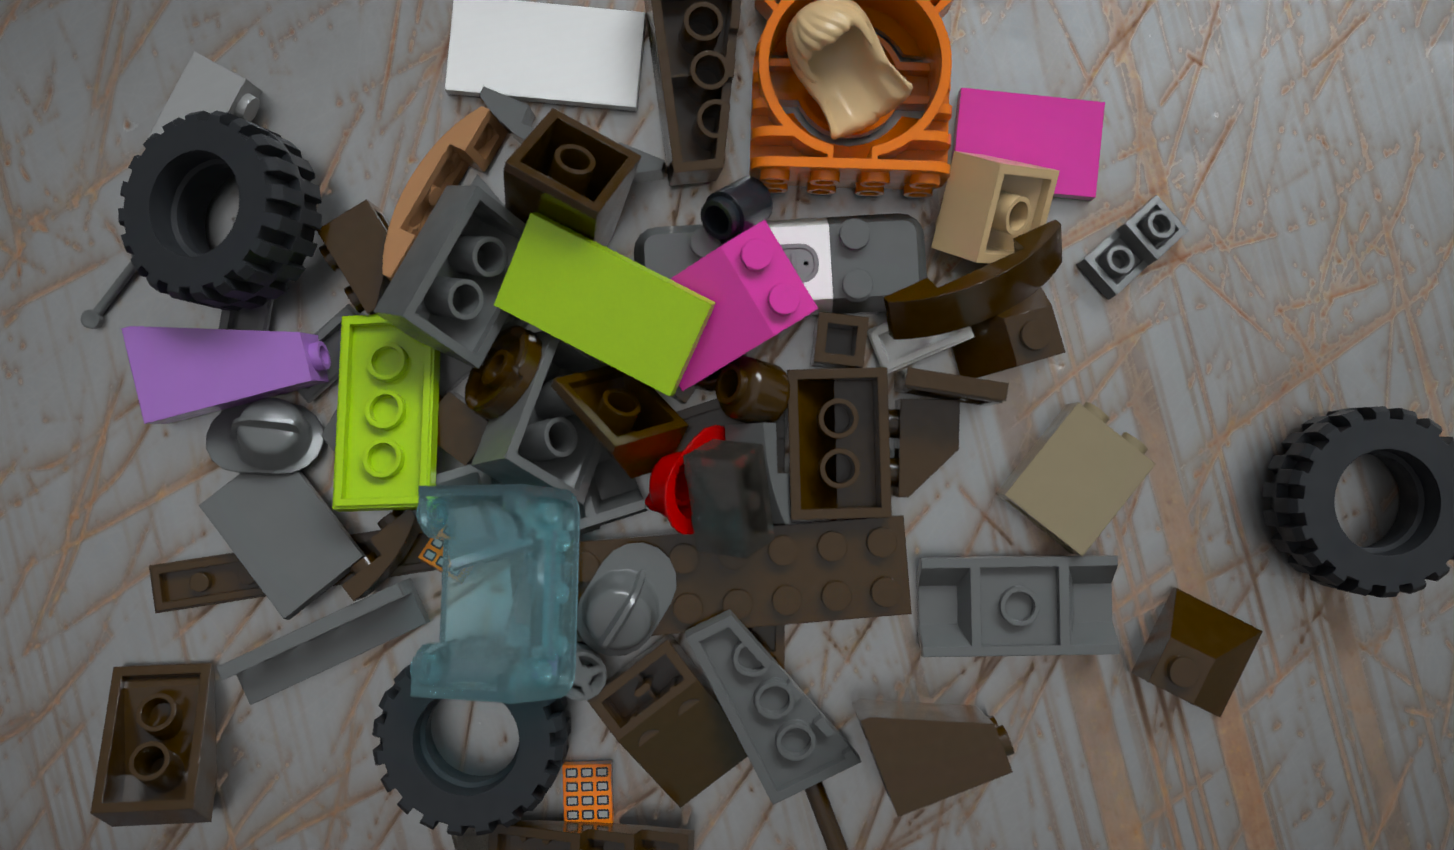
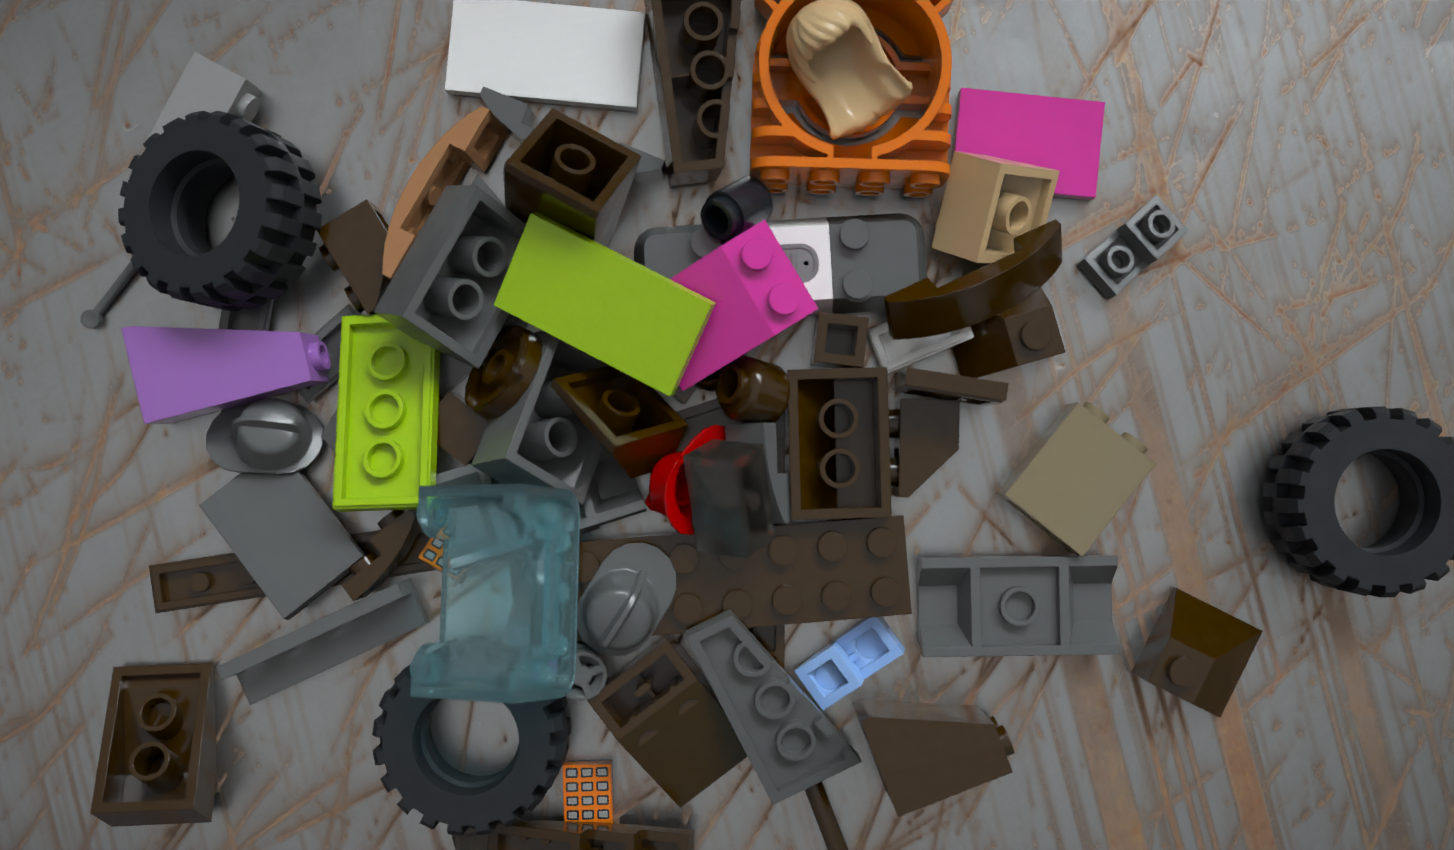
(849, 660): none -> light blue slope

